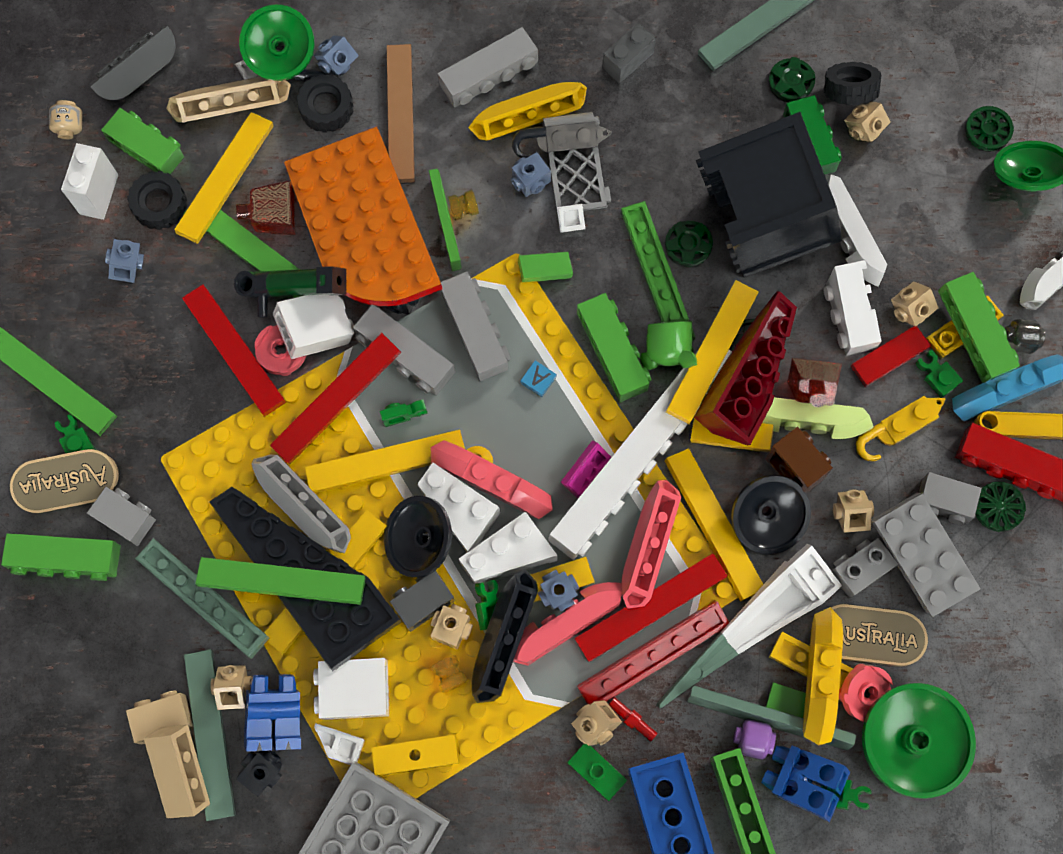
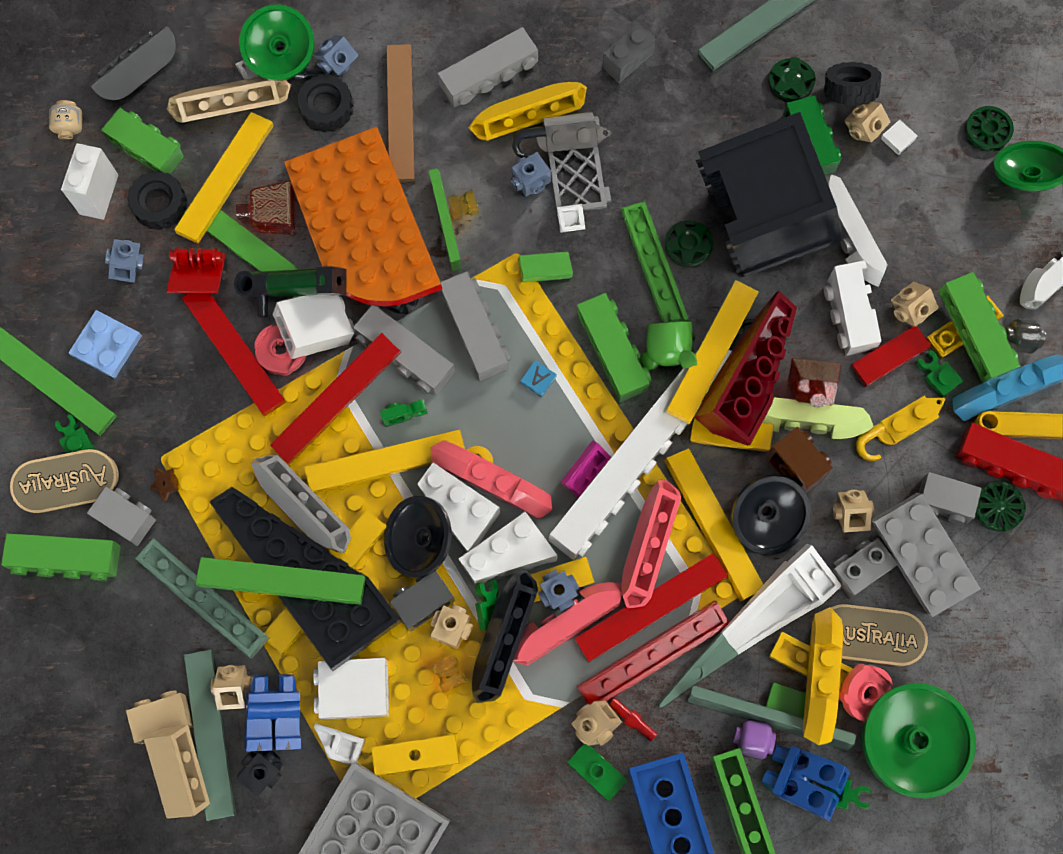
(105, 344): none -> light blue plate
(170, 486): none -> reddish brown plate
(195, 271): none -> red hinge
(899, 137): none -> white tile

